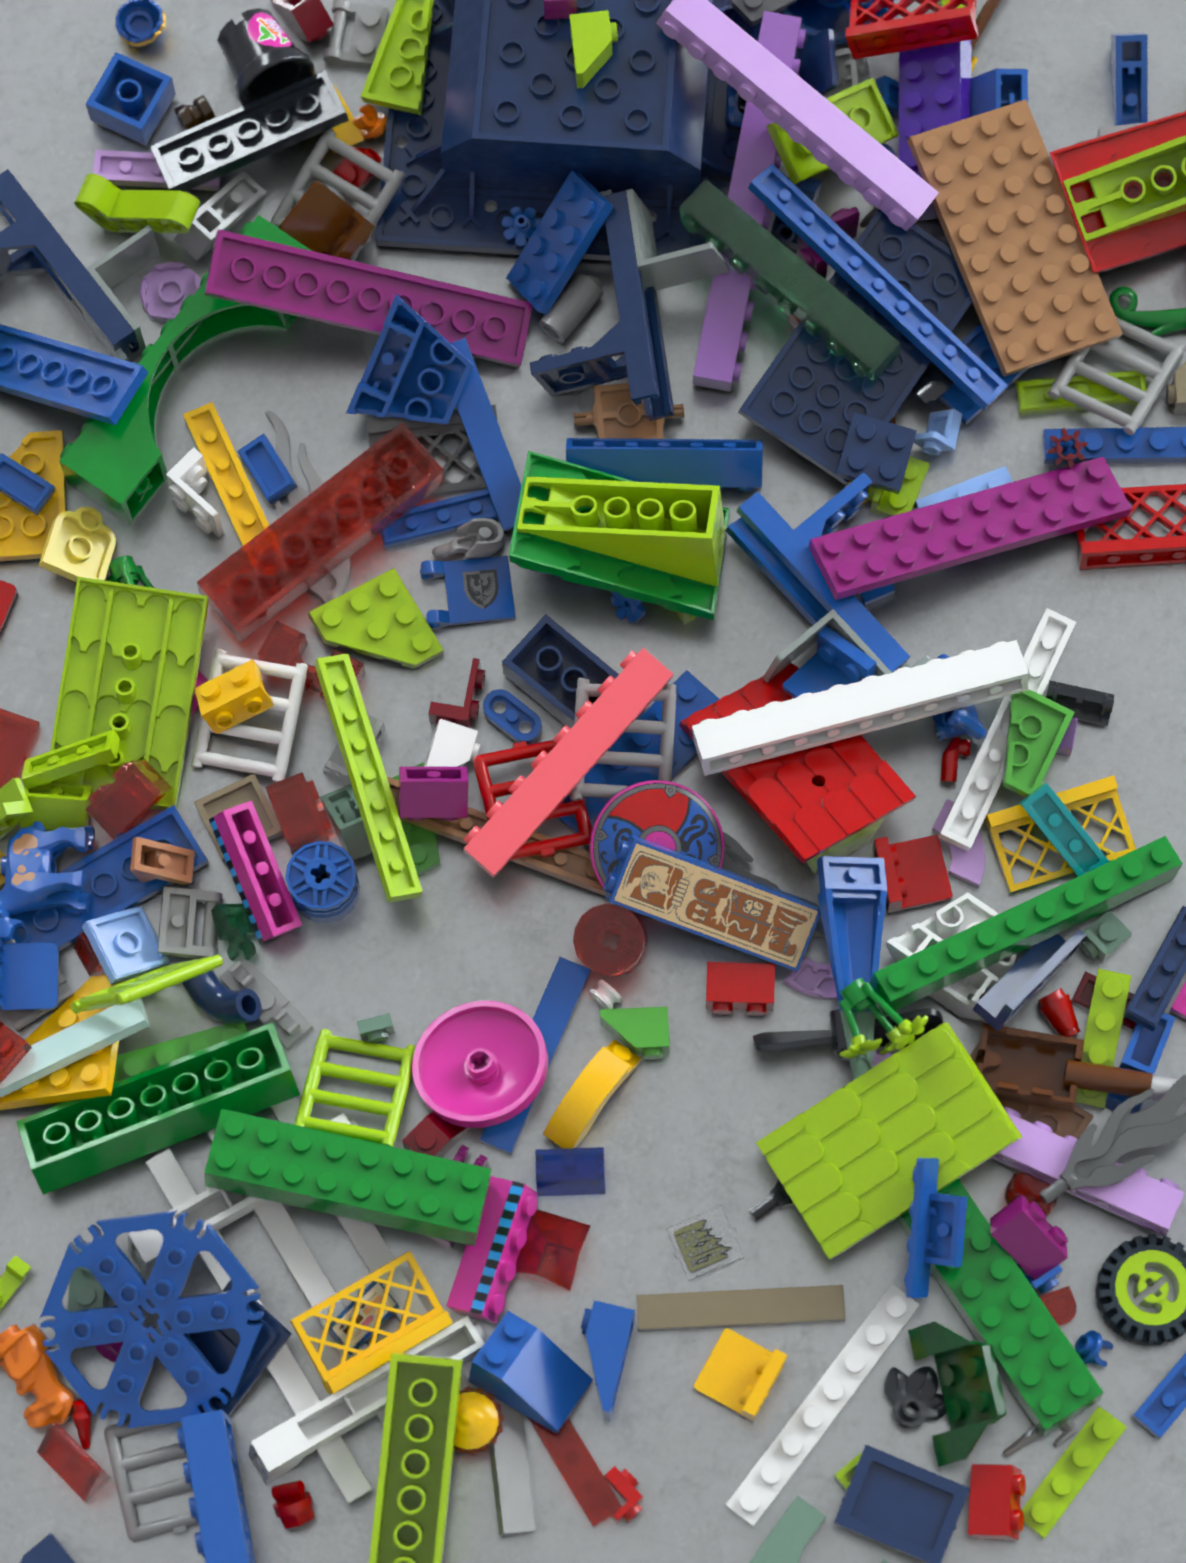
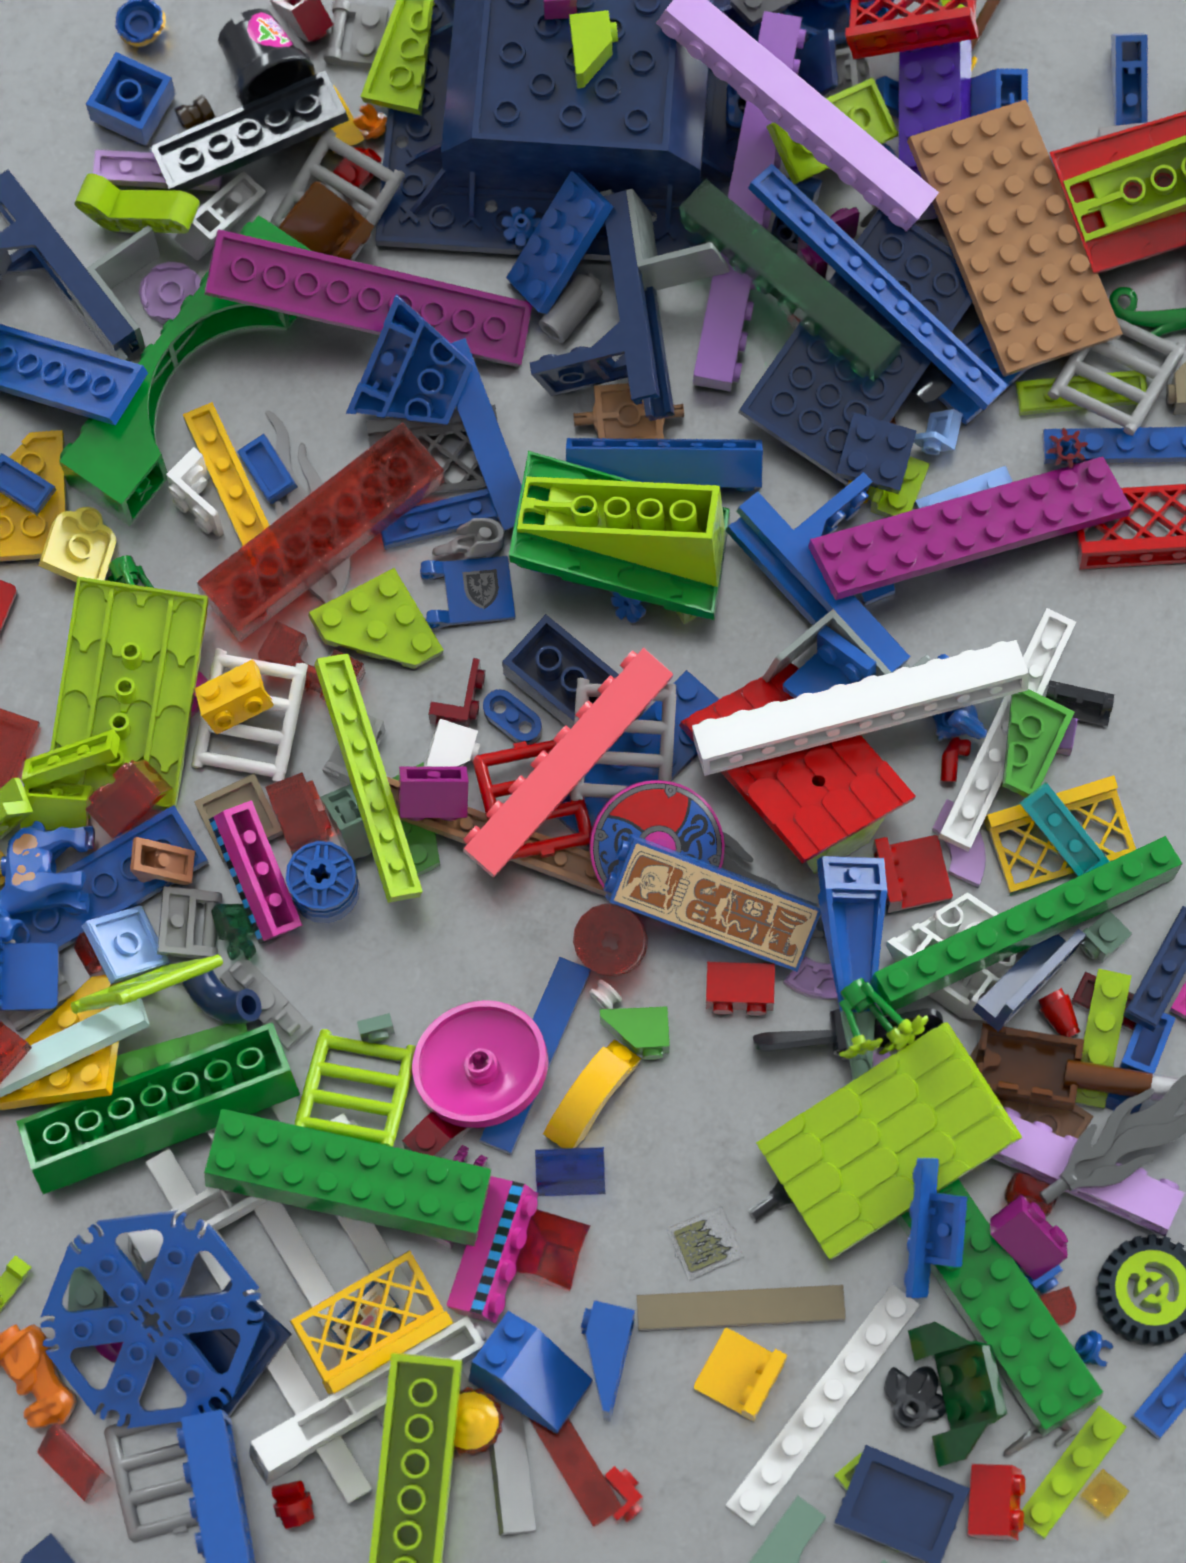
(82, 1421): red piece -> none
(1104, 1493): none -> clear yellow plate

